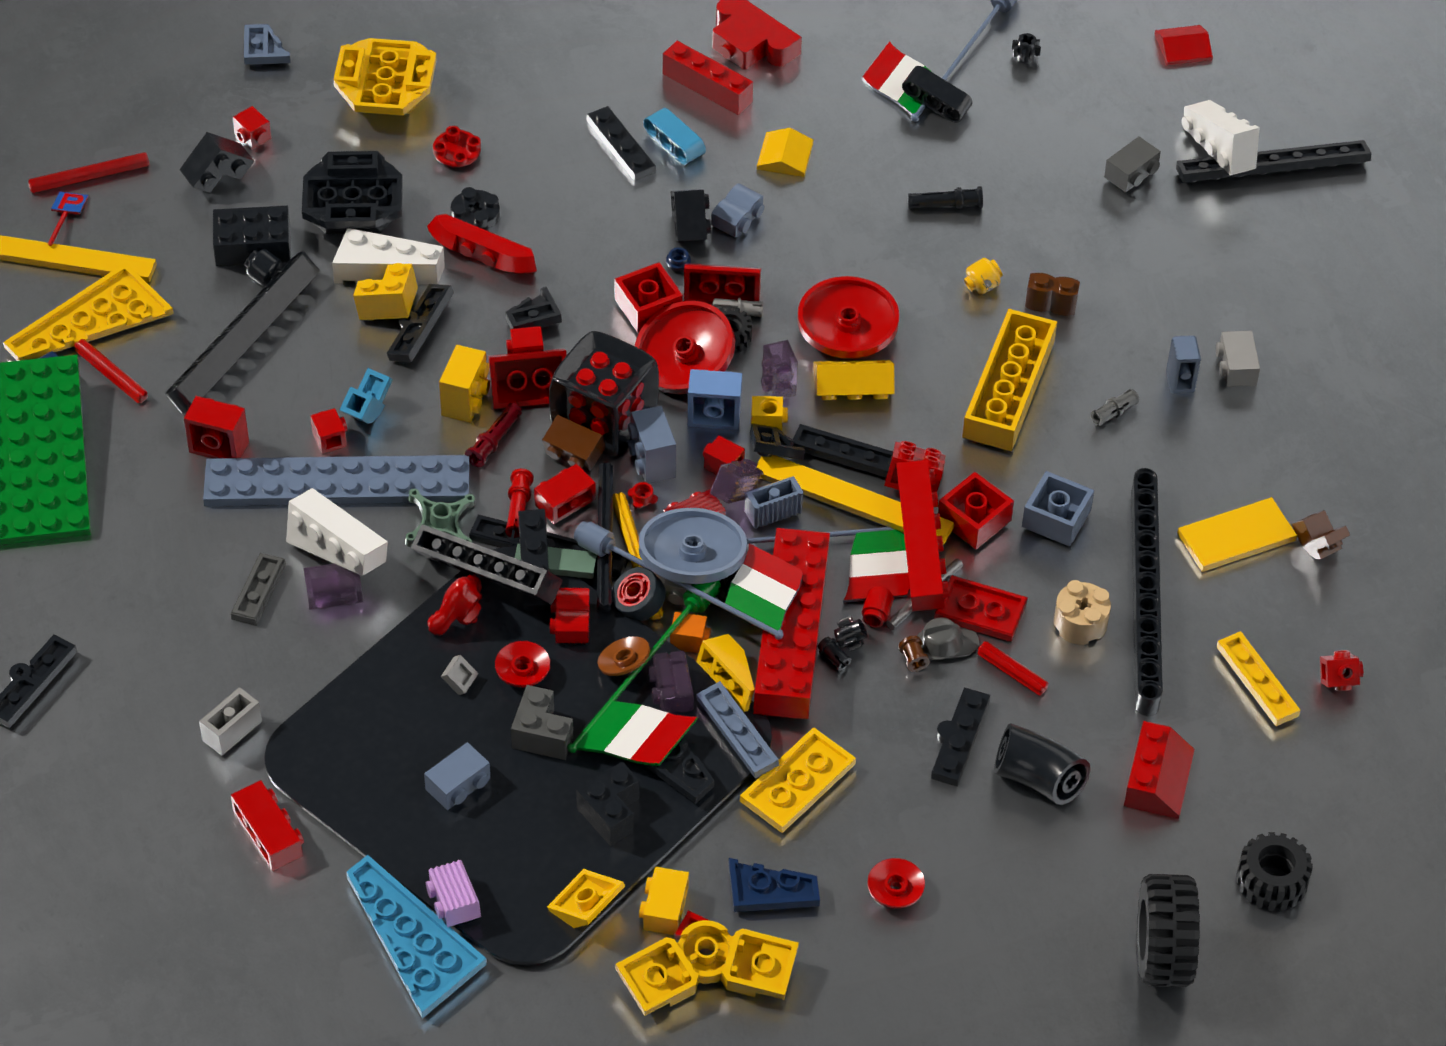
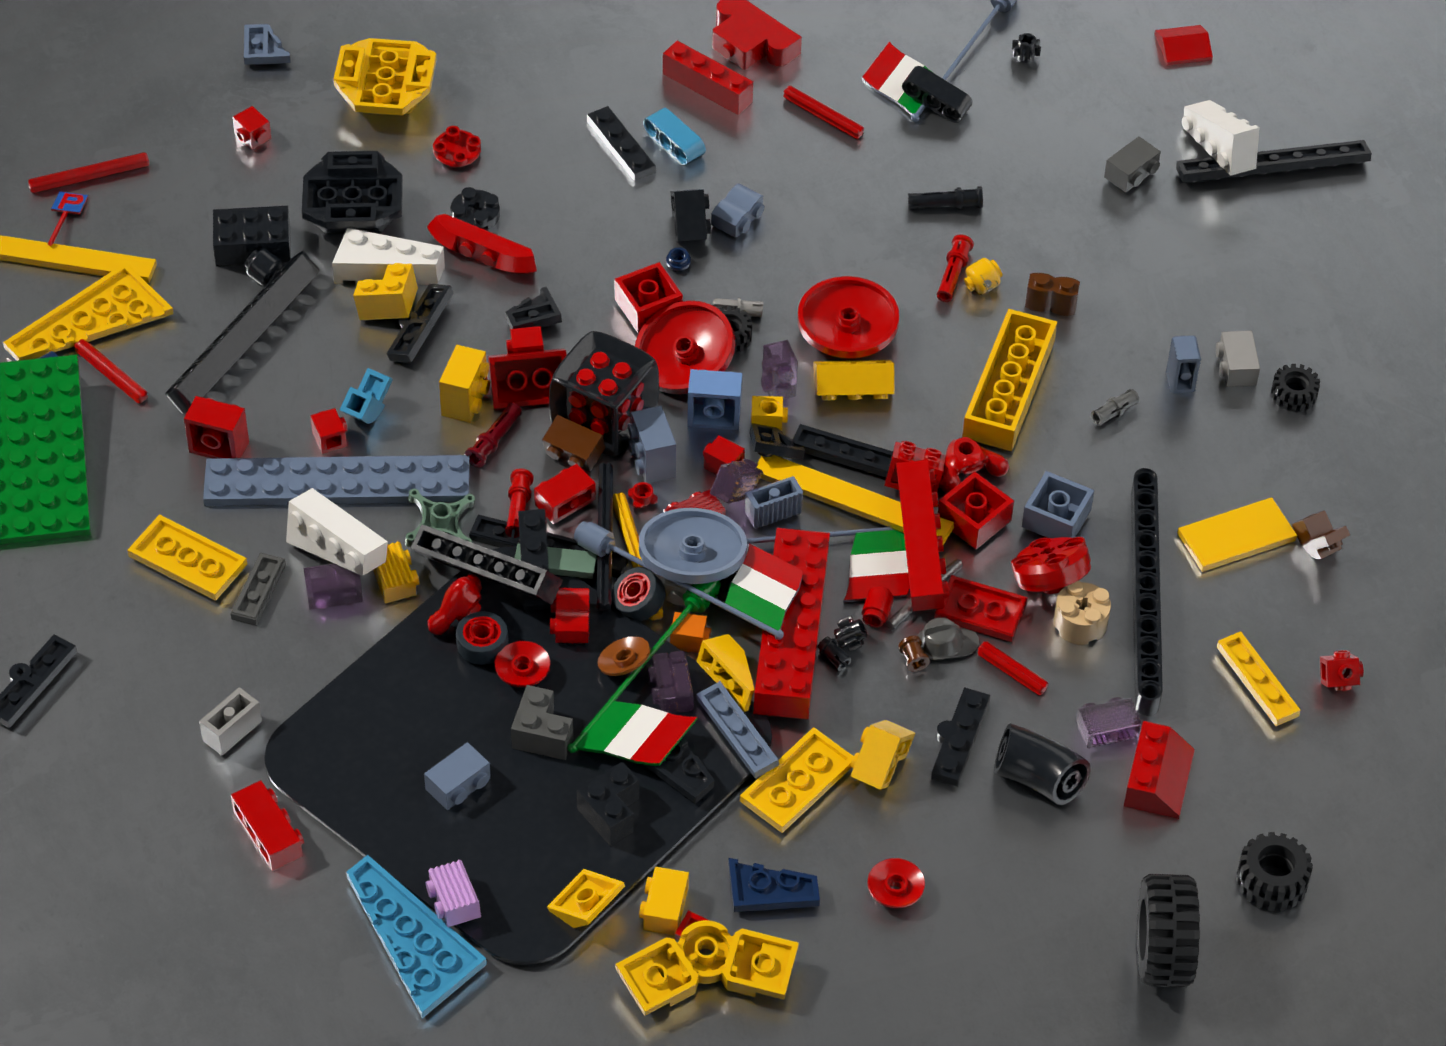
(187, 557): none -> yellow plate
(213, 159): black brick -> none
(395, 576): none -> yellow brick
(459, 675): light grey plate -> none
(481, 637): none -> wheel
(721, 282): red slope -> none
(785, 152): yellow slope -> none
(823, 112): none -> red axle
(881, 750): none -> yellow brick
(956, 260): none -> red pin
(968, 457): none -> red head
(1051, 564): none -> red piece
(1108, 722): none -> clear purple brick
(1295, 398): none -> black tyre

